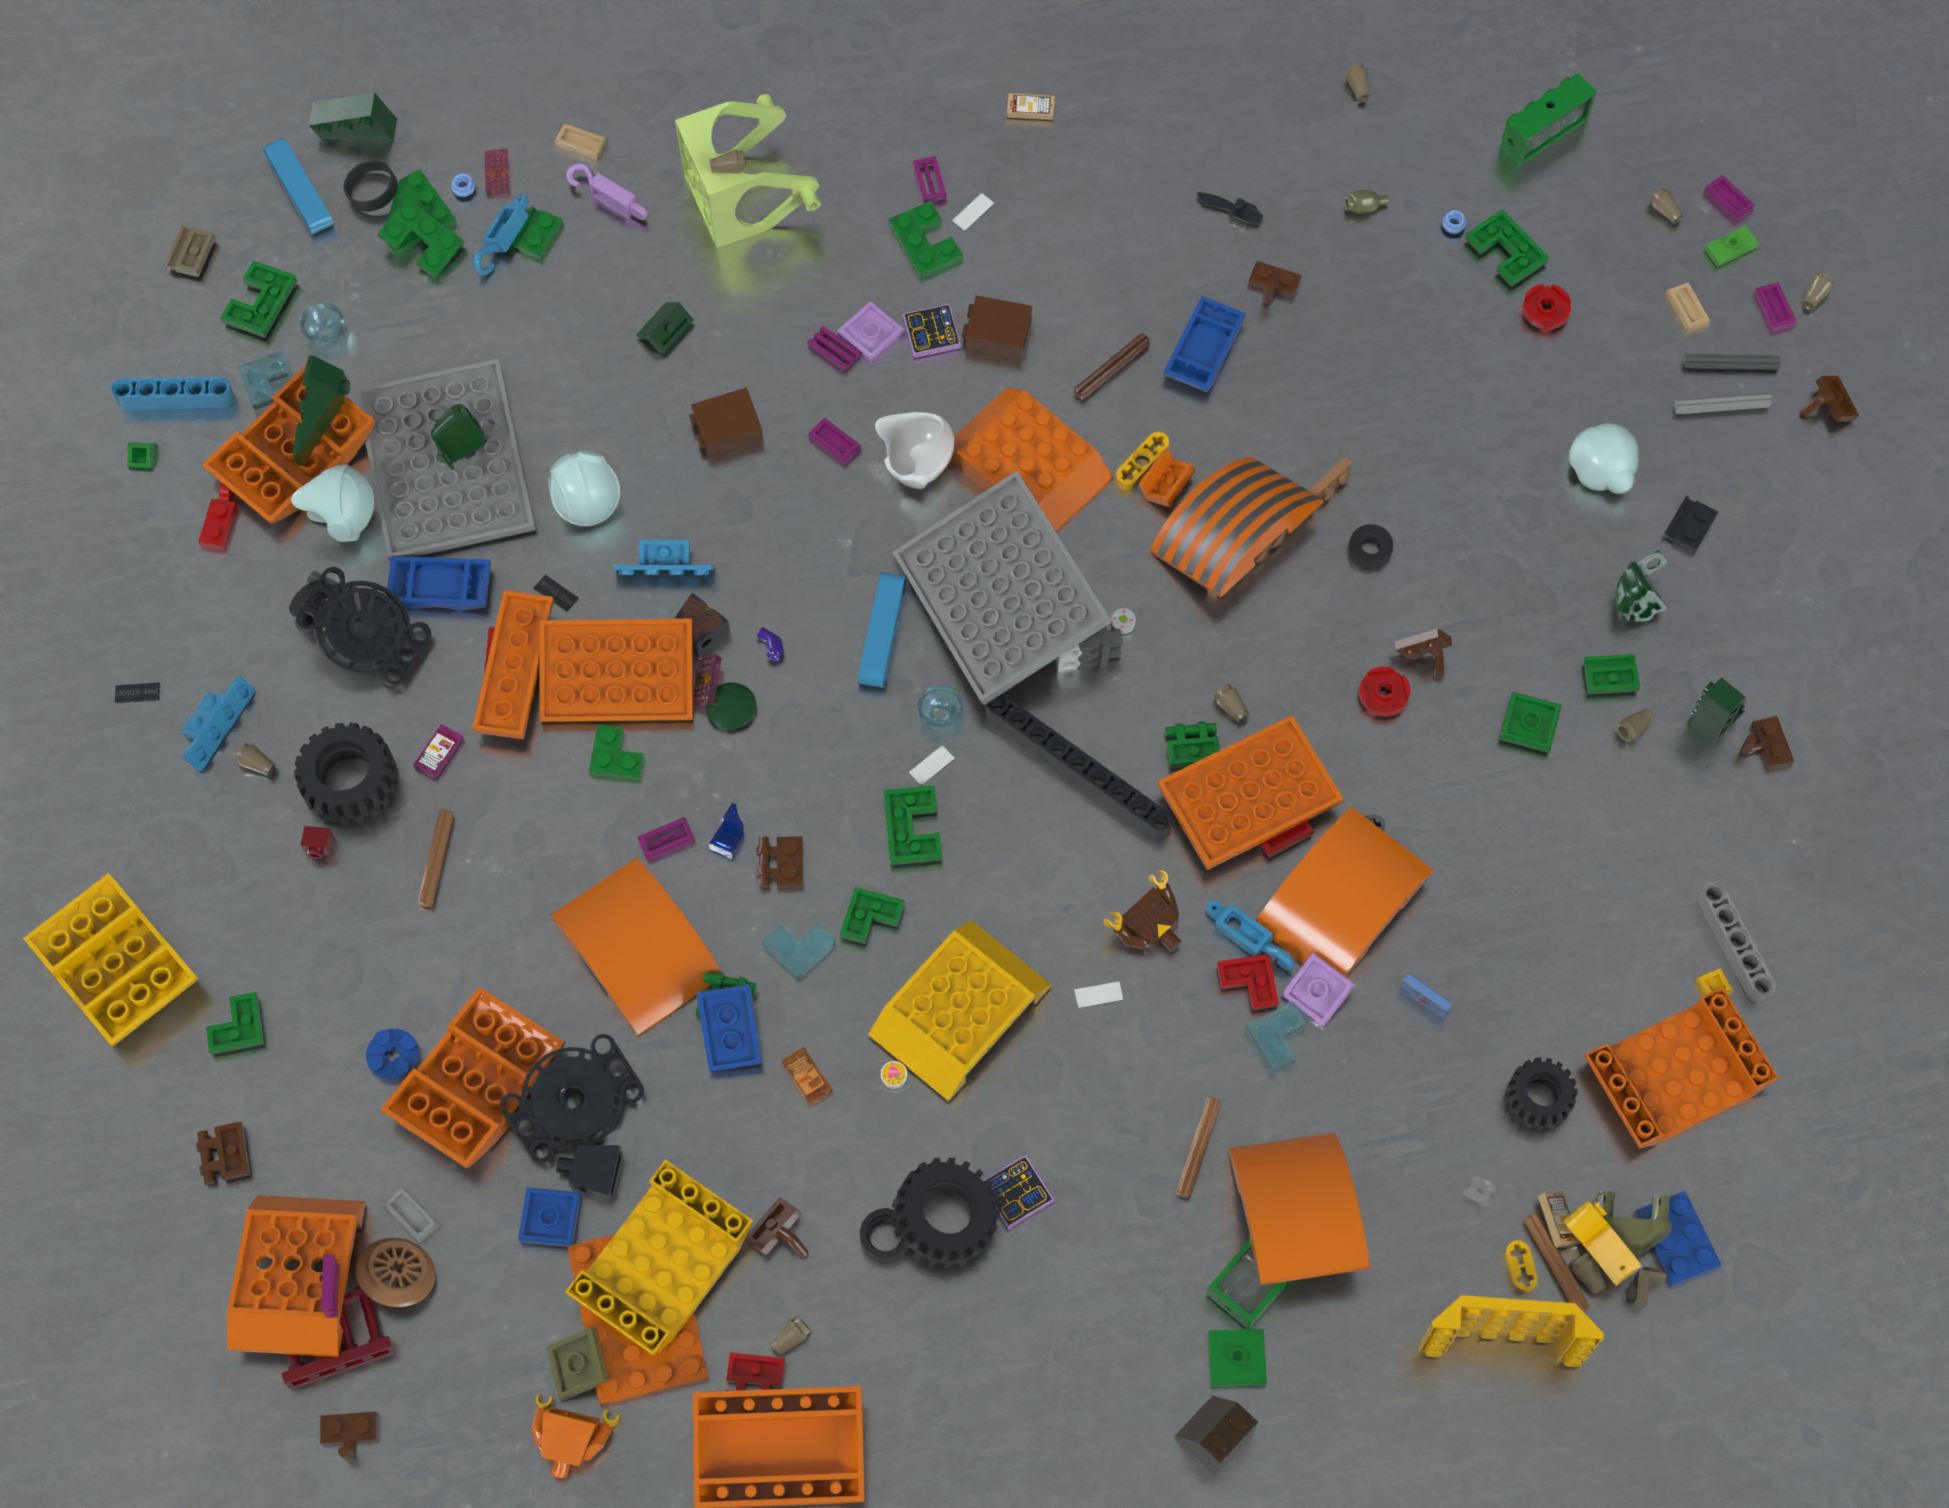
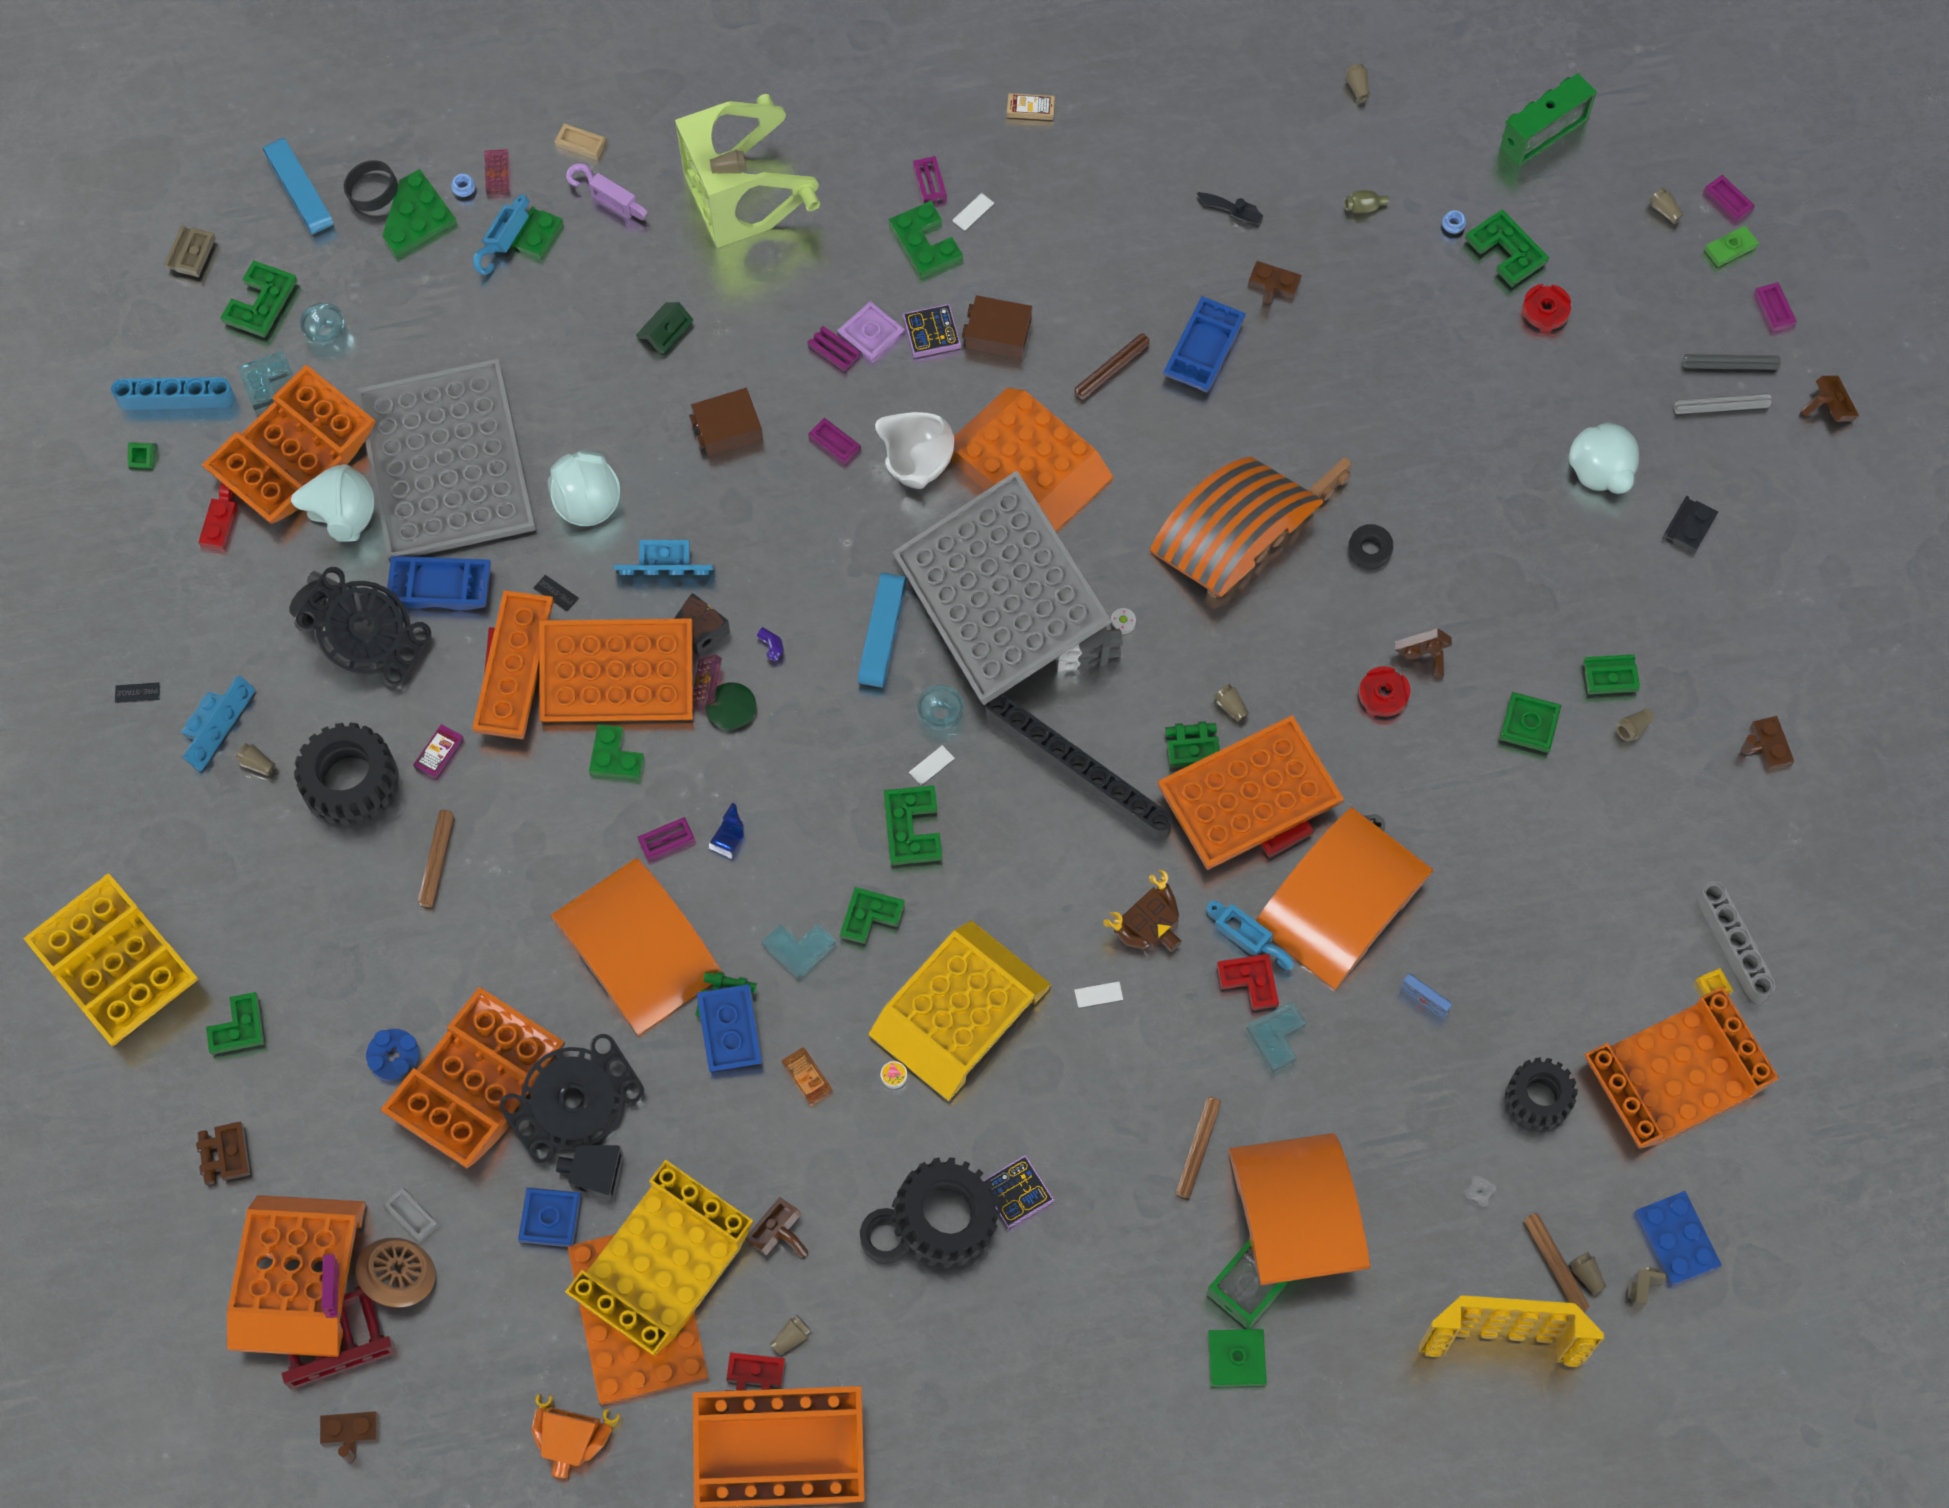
(317, 841): dark red plate -> none
(325, 395): dark green wedge -> none
(353, 118): dark green wedge -> none
(441, 241): green plate -> none
(457, 434): dark green piece -> none
(578, 1363): olive plate -> none
(789, 862): reddish brown plate -> none
(1139, 470): yellow beam -> none
(1166, 479): orange bracket -> none
(1217, 1432): dark brown slope -> none
(1318, 989): lavender tile -> none
(1526, 1265): yellow beam -> none
(1555, 1211): tile -> none
(1602, 1241): yellow door -> none
(1635, 592): dark green piece -> none
(1639, 1234): olive connector -> none
(1688, 307): tan tile -> none
(1717, 710): dark green wedge -> none
(1818, 289): dark tan cone -> none

